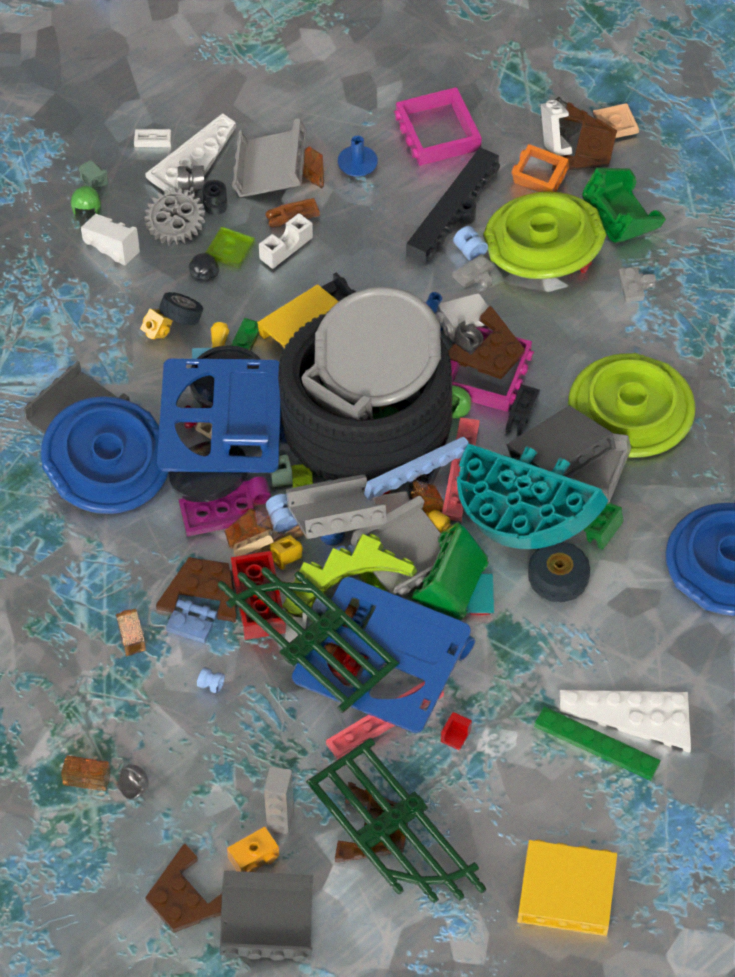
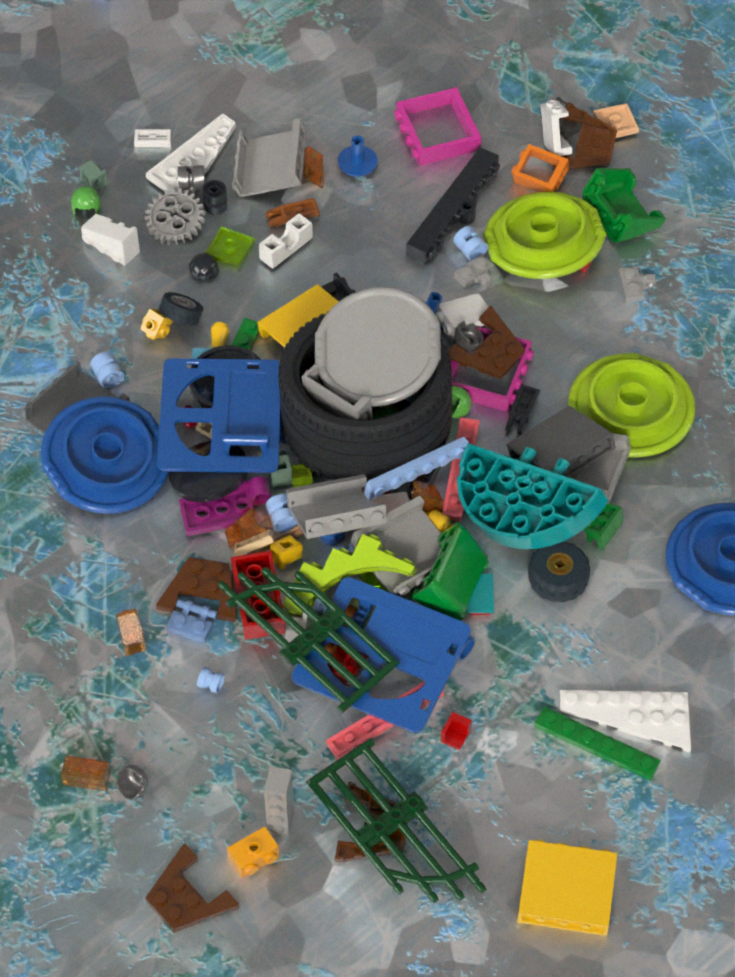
(107, 370): none -> light blue wheel
(266, 915): dark grey panel -> none

